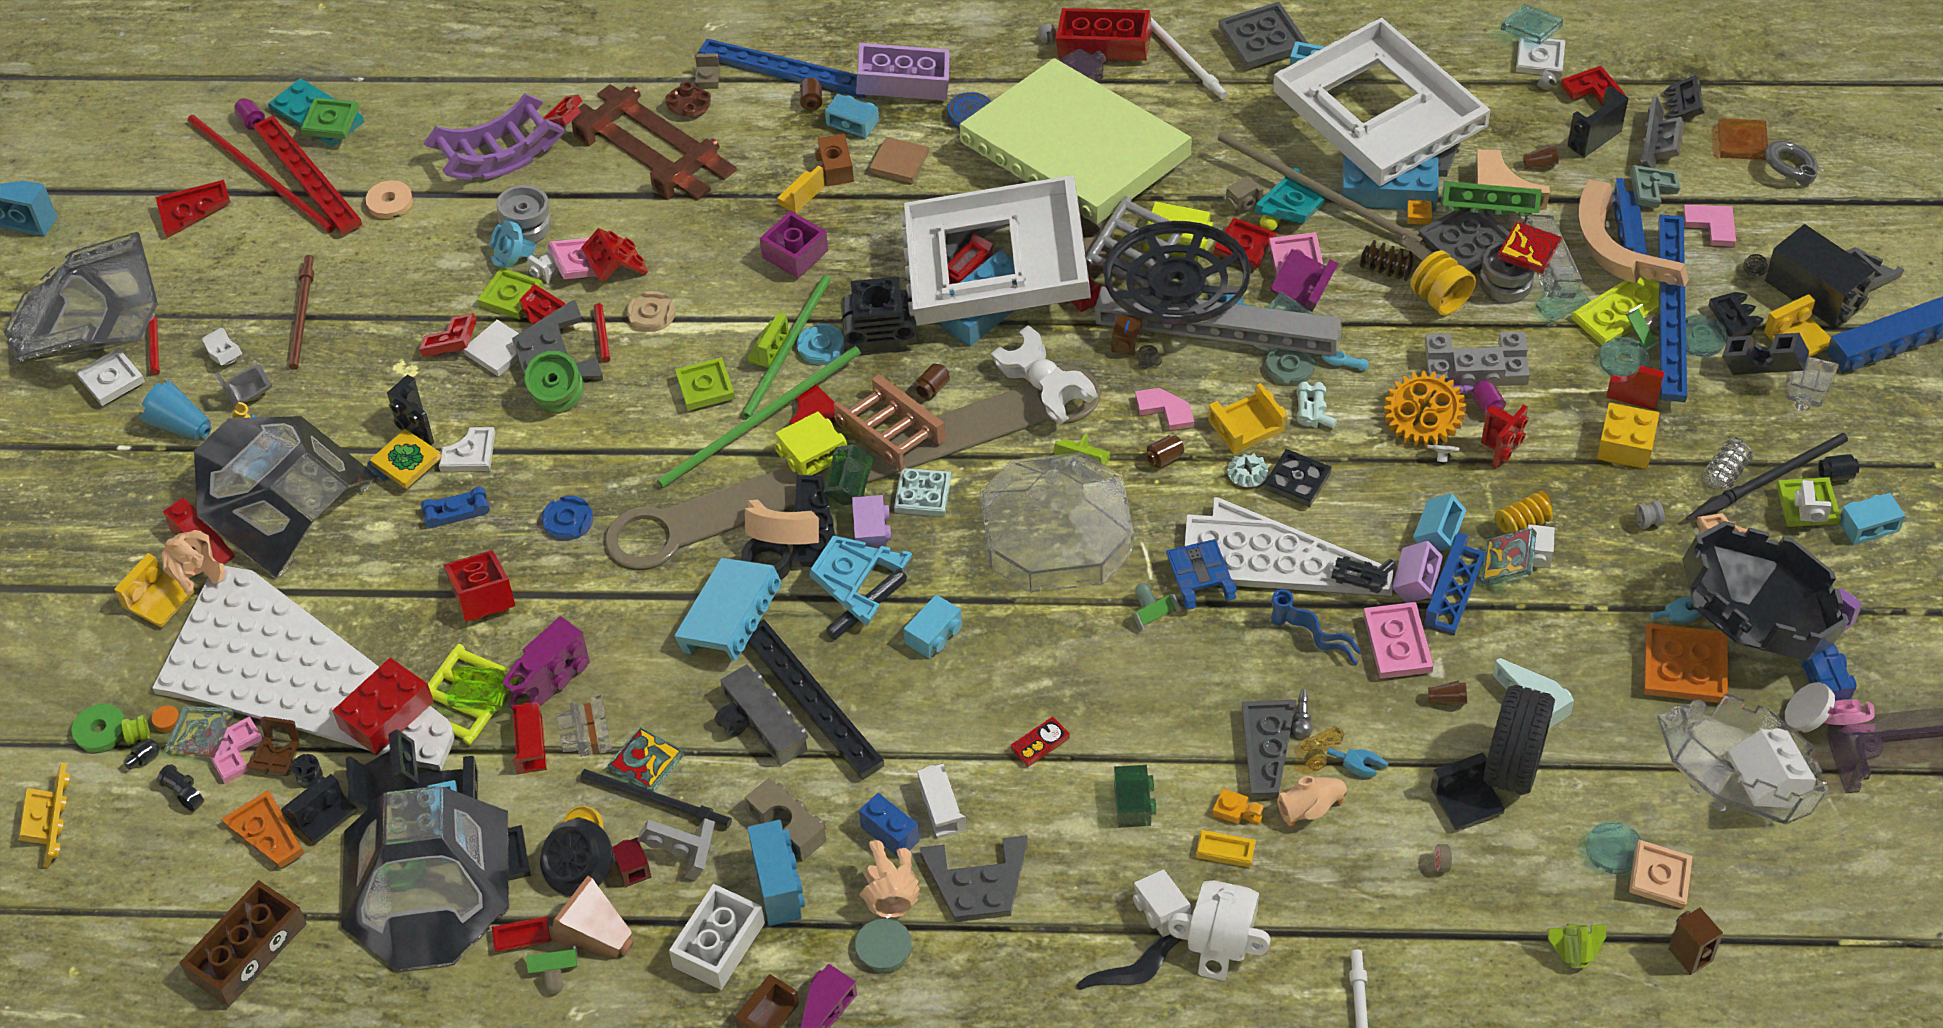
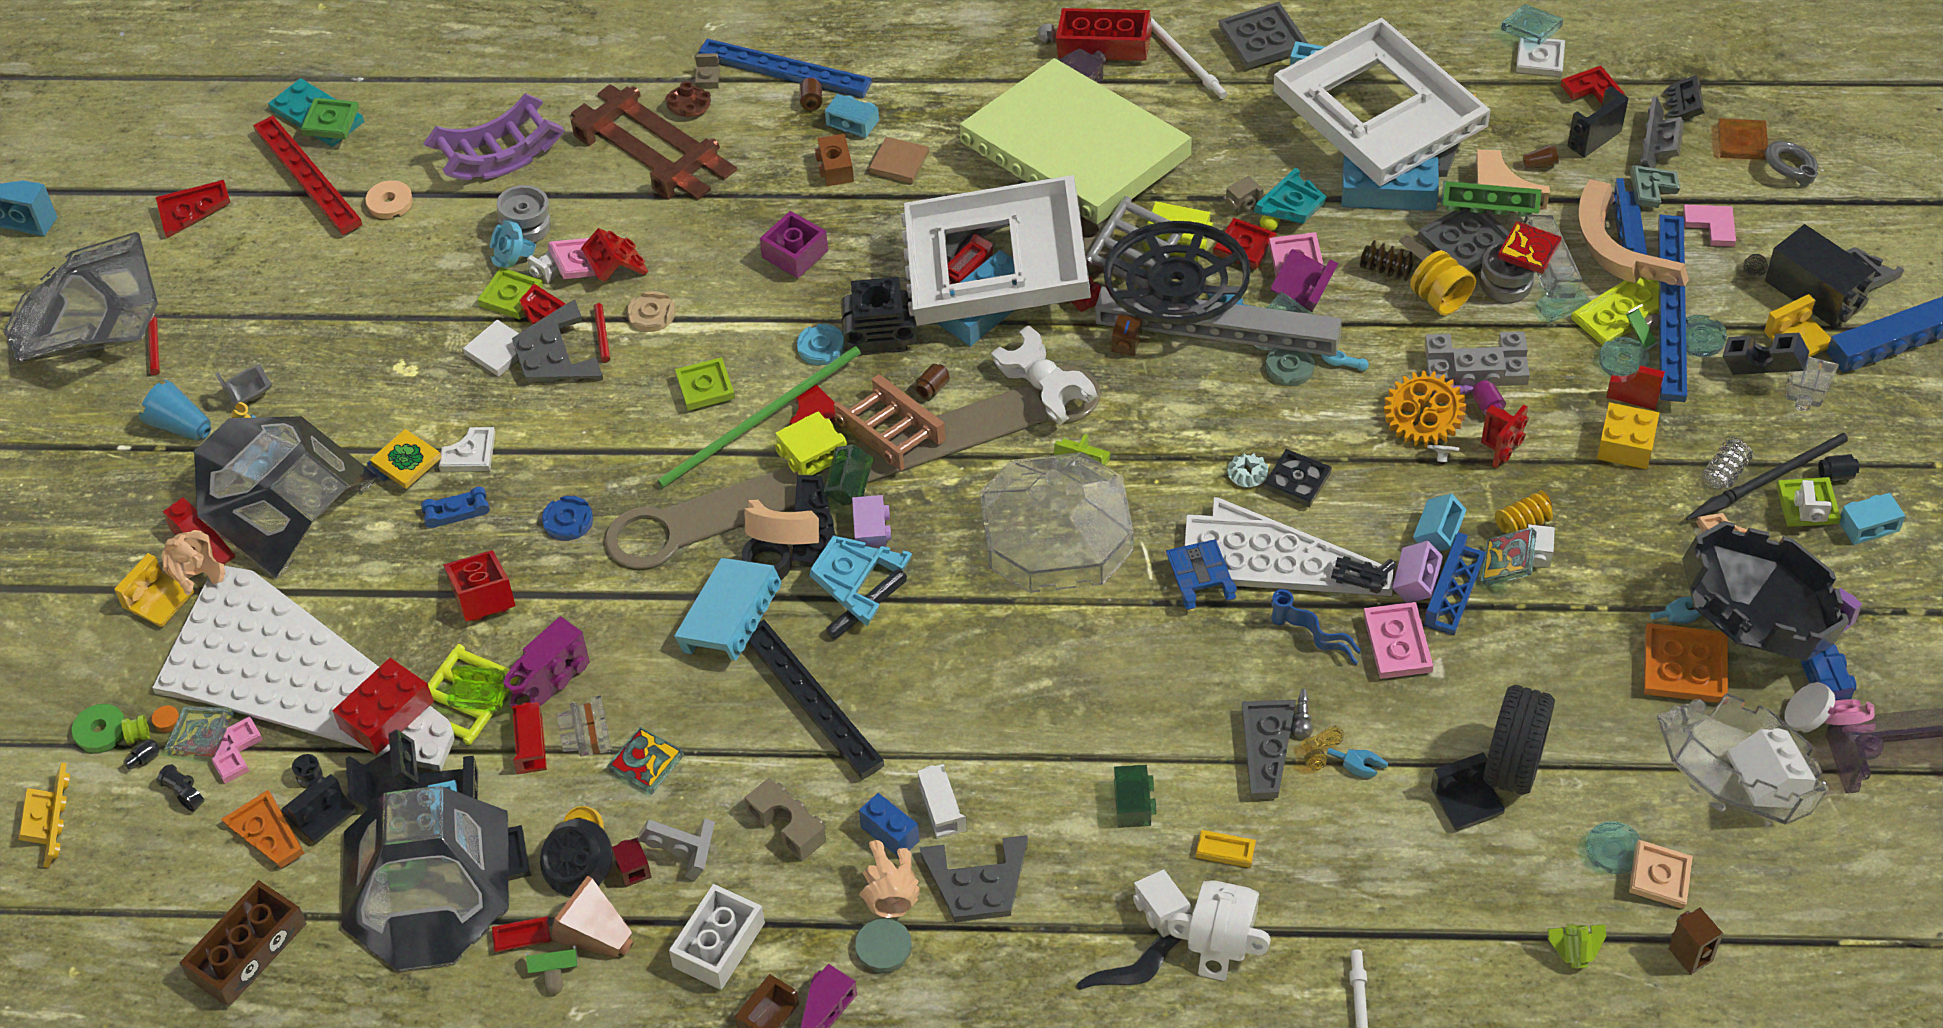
(110, 376): white plate -> none
(220, 347): white bracket -> none
(248, 113): magenta brick -> none
(260, 173): red piece -> none
(274, 760): reddish brown piece -> none
(306, 277): copper bar -> none
(408, 409): black bracket -> none
(454, 339): red plate -> none
(554, 381): bright green wheel -> none
(565, 110): red tile -> none
(656, 798): black bar -> none
(731, 720): black wheel -> none
(765, 715): flat silver brick -> none
(770, 341): lime bracket -> none
(776, 872): dark azure brick -> none
(786, 347): bright green piece -> none
(802, 190): yellow panel -> none
(902, 71): lavender brick -> none
(922, 492): light aqua tile -> none
(933, 626): medium azure brick -> none
(966, 105): tile -> none
(1040, 741): tile -> none
(1147, 356): clear smoke plate -> none
(1151, 608): piece -> none
(1158, 400): bright pink tile -> none
(1164, 451): reddish brown brick -> none
(1235, 806): light orange plate -> none
(1248, 419): yellow panel -> none
(1310, 798): light nougat animal -> none
(1313, 412): light aqua piece -> none
(1316, 187): dark tan piece -> none
(1419, 212): light orange plate -> none
(1442, 858): dark tan tile -> none
(1449, 694): reddish brown cone -> none
(1511, 674): light aqua slope -> none
(1545, 79): light grey hinge -> none
(1650, 514): light grey wheel -> none
(1734, 314): black plate -> none

